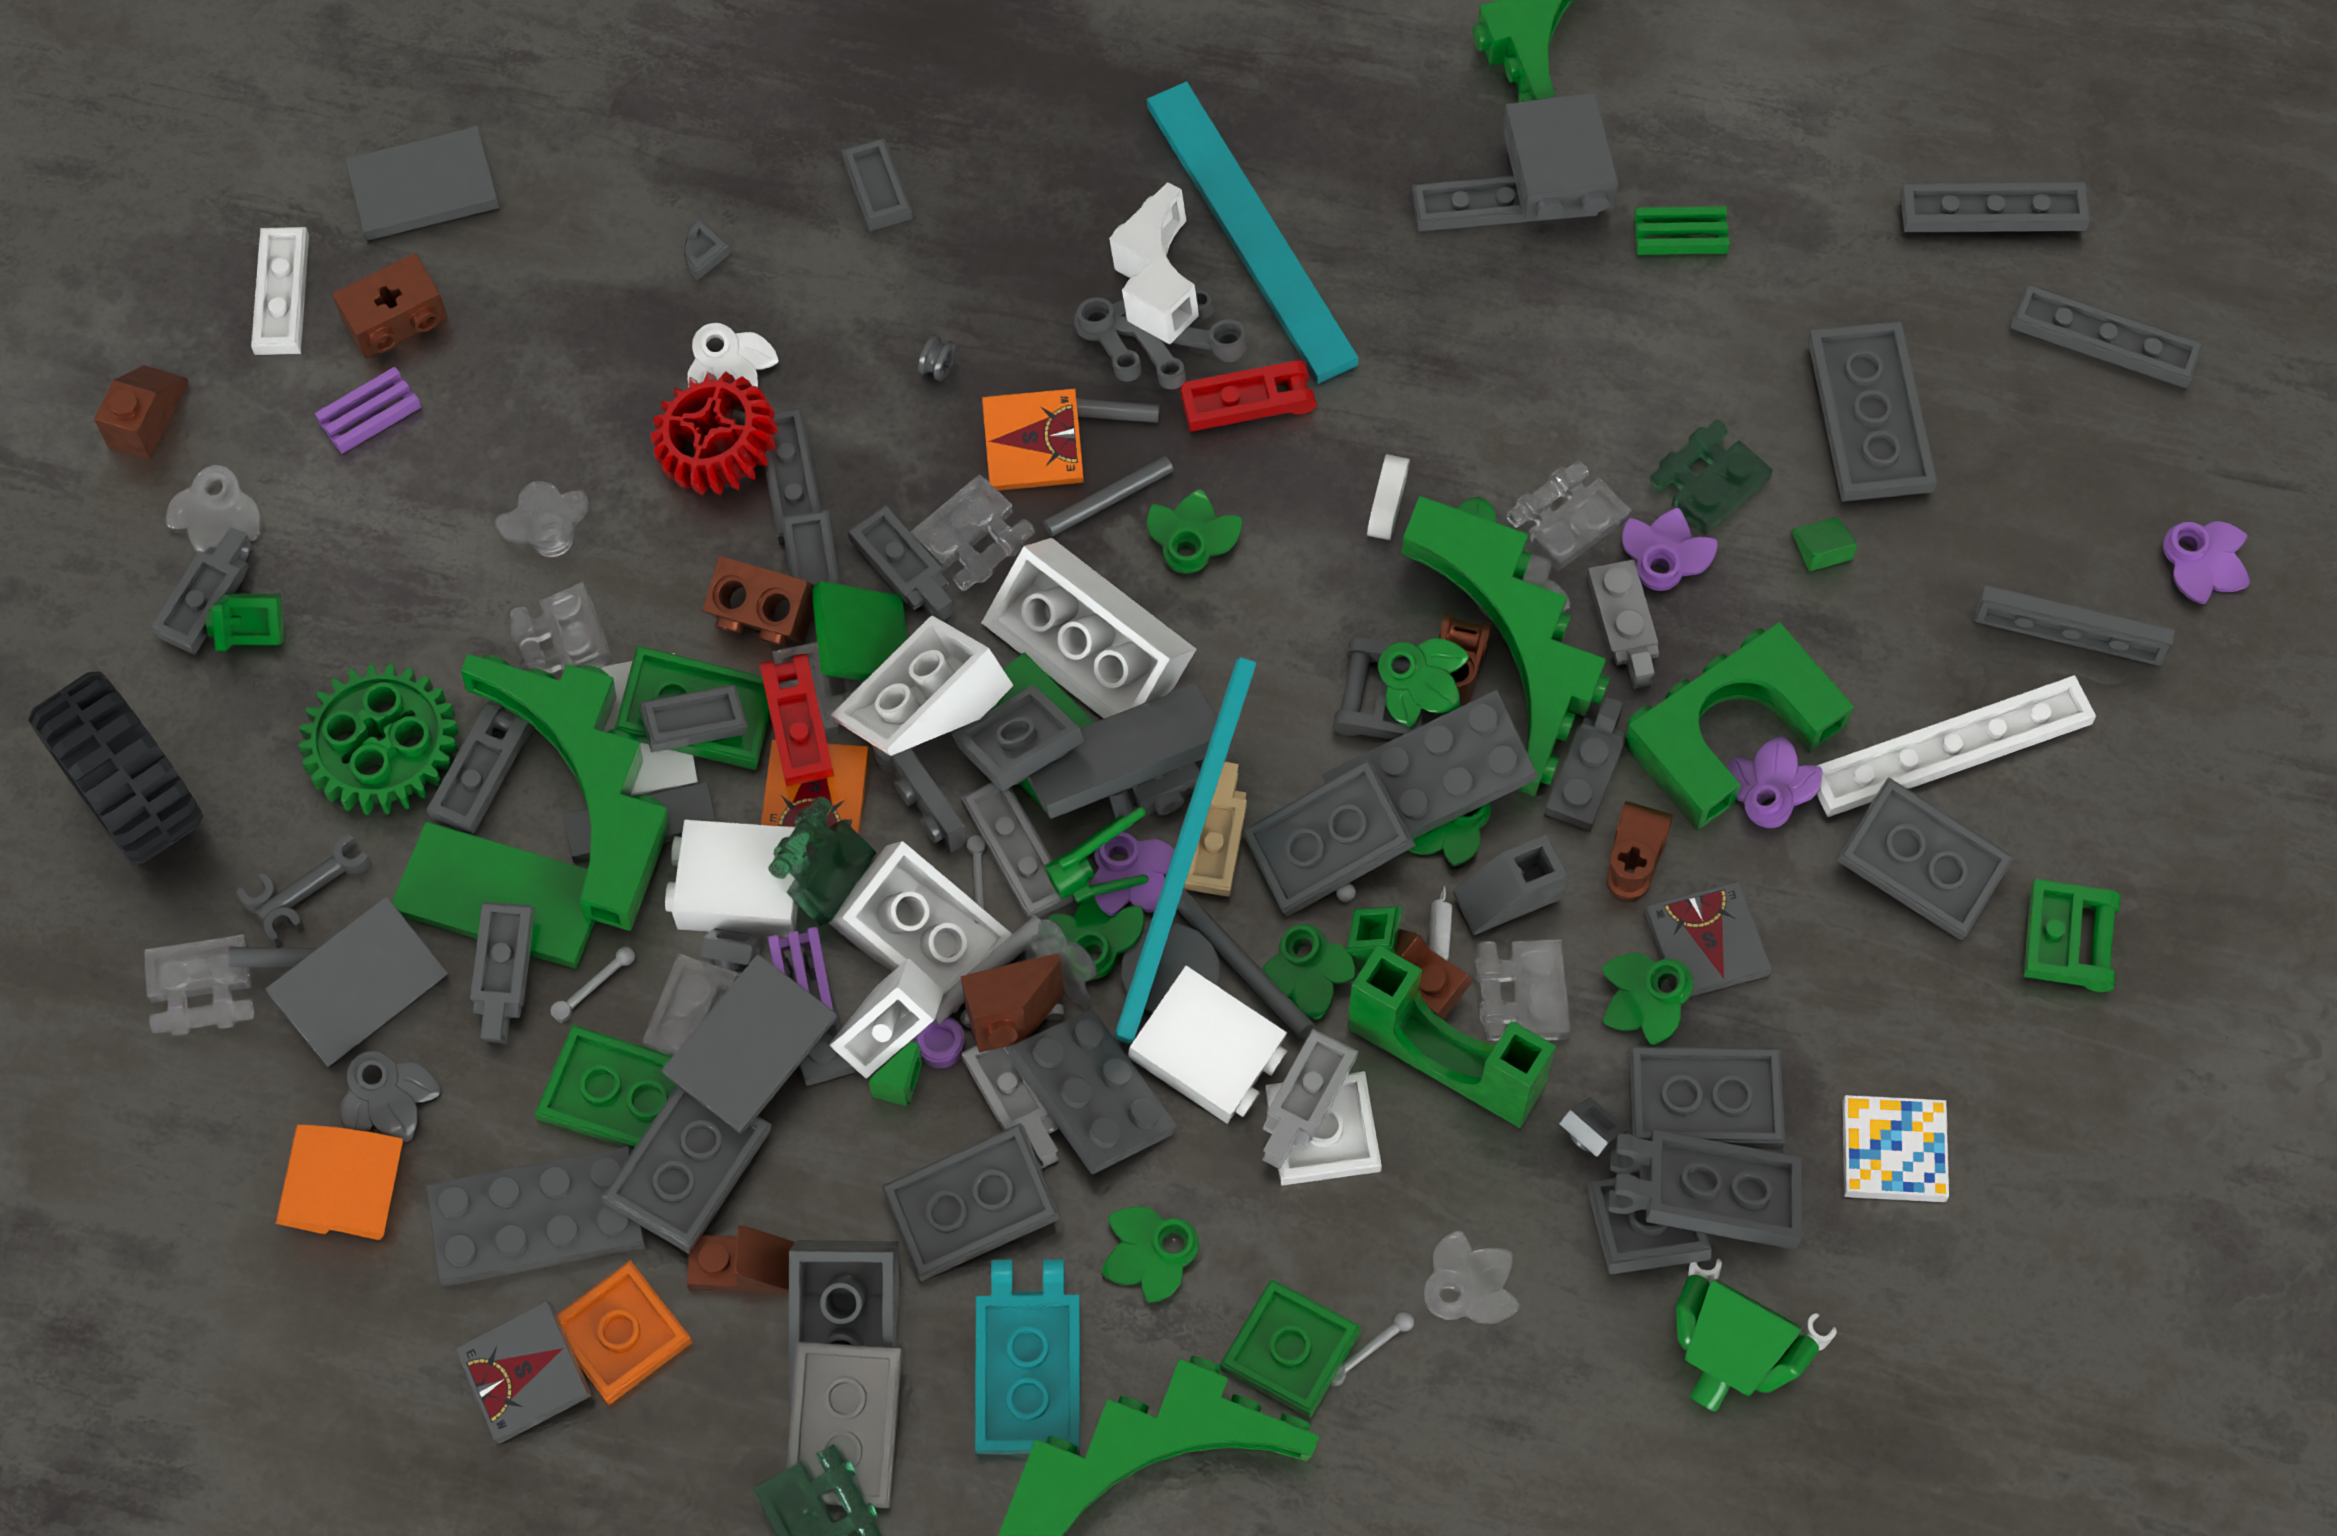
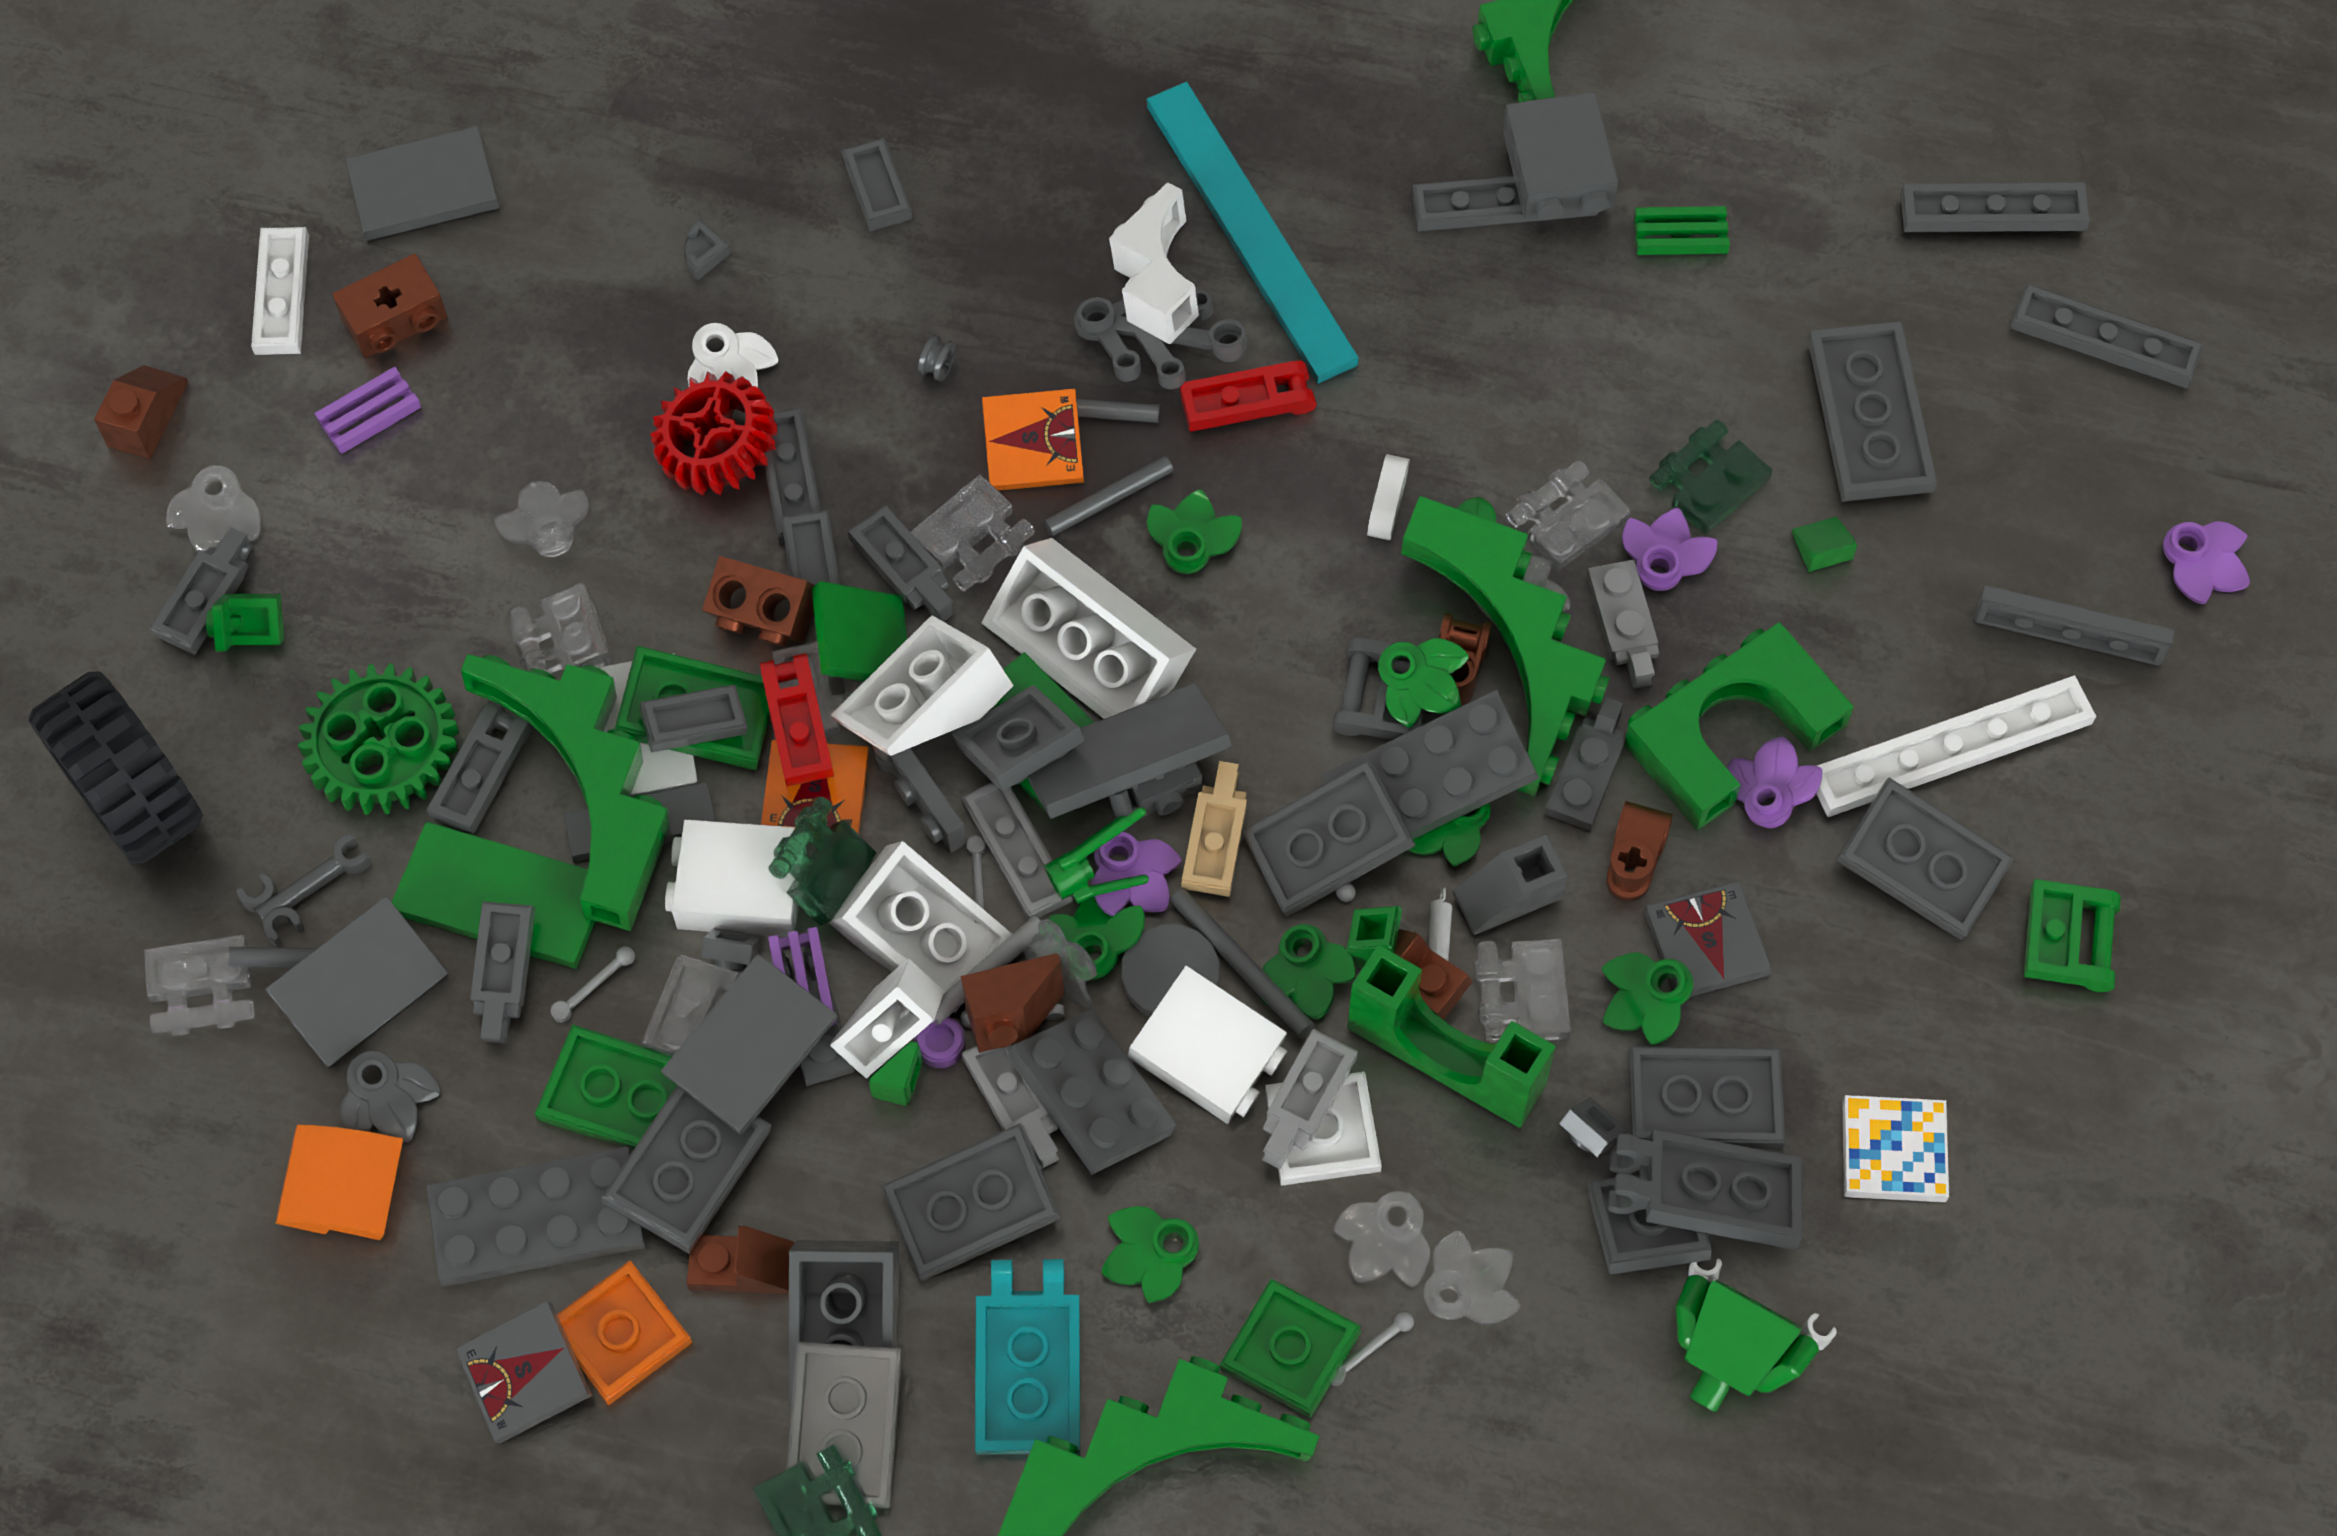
(1184, 851): teal tile -> none
(1381, 1245): none -> clear plate

